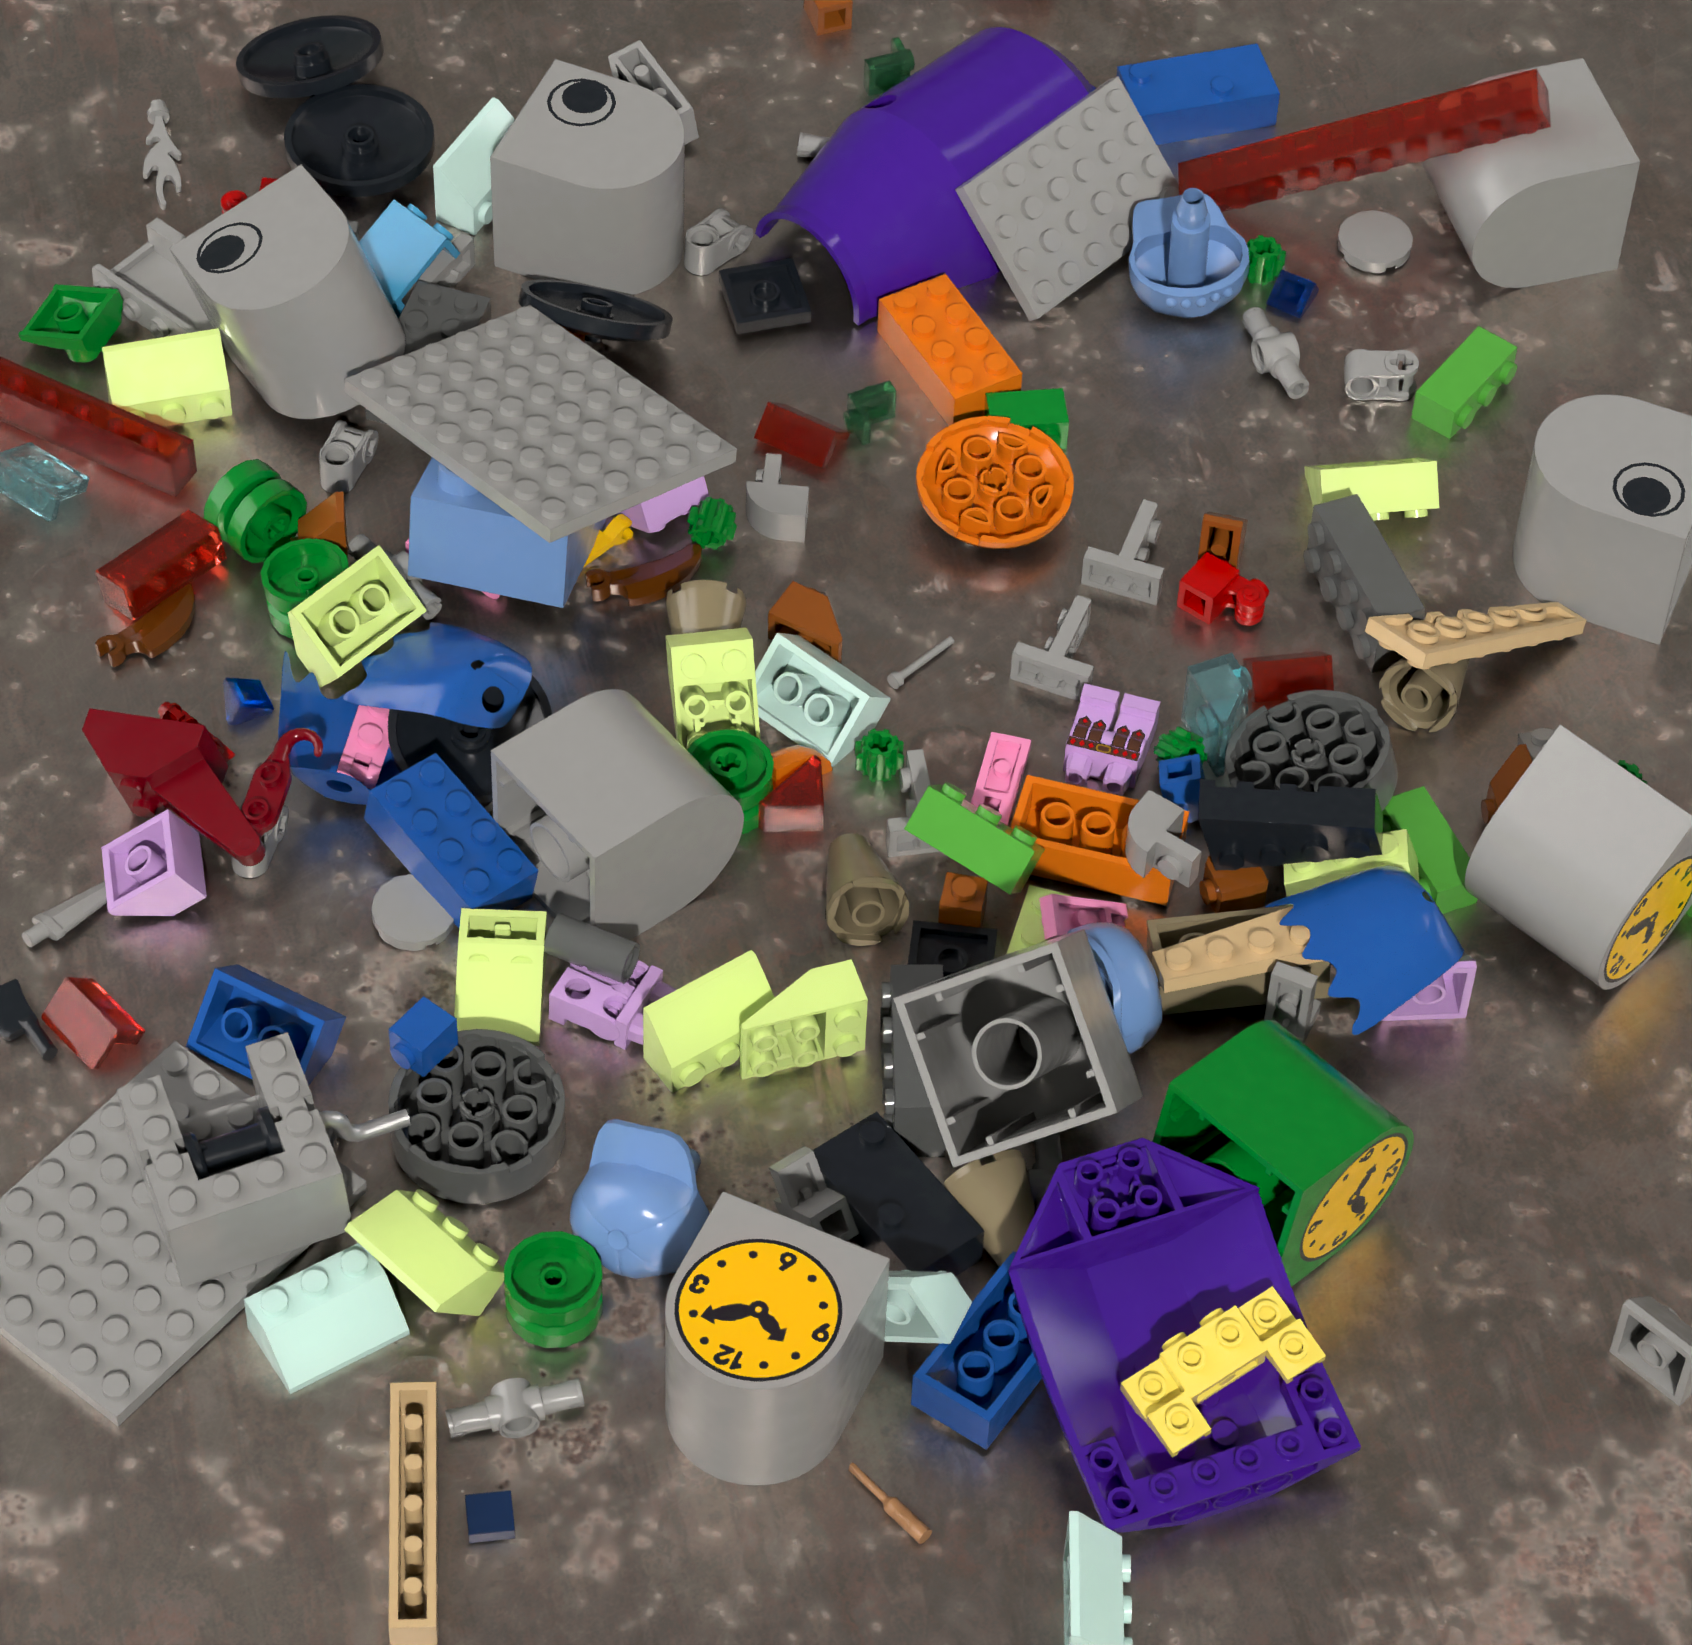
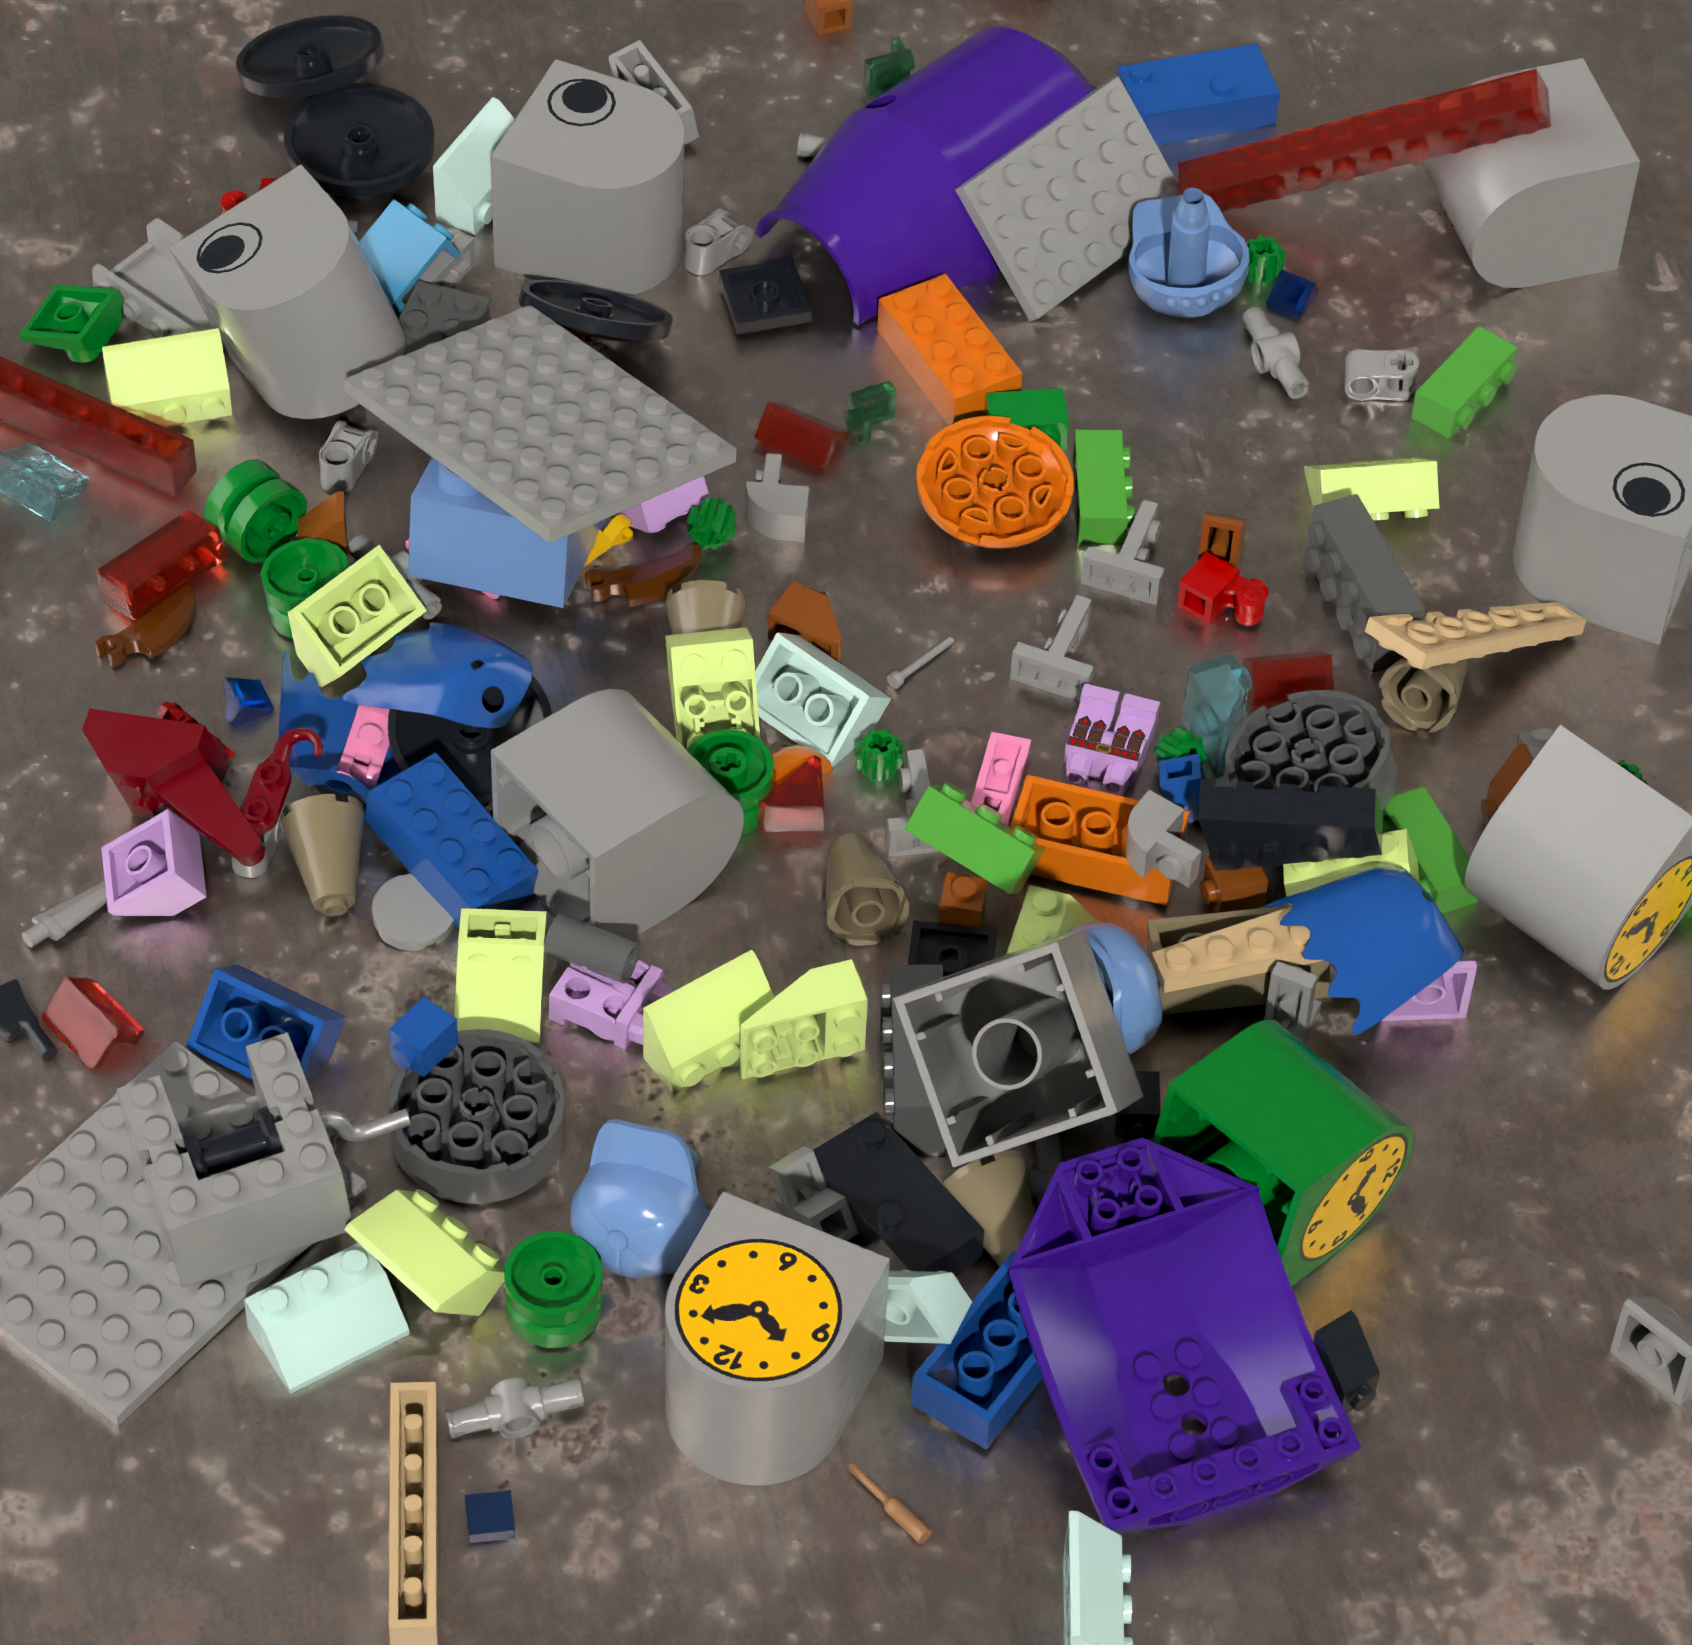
(159, 155): light grey piece -> none
(326, 848): none -> dark tan cone
(1067, 912): bright pink plate -> none
(1102, 487): none -> bright green brick
(1142, 1116): none -> black brick
(1213, 1358): light yellow bracket -> none
(1348, 1361): none -> black slope
(1374, 241): light grey tile -> none

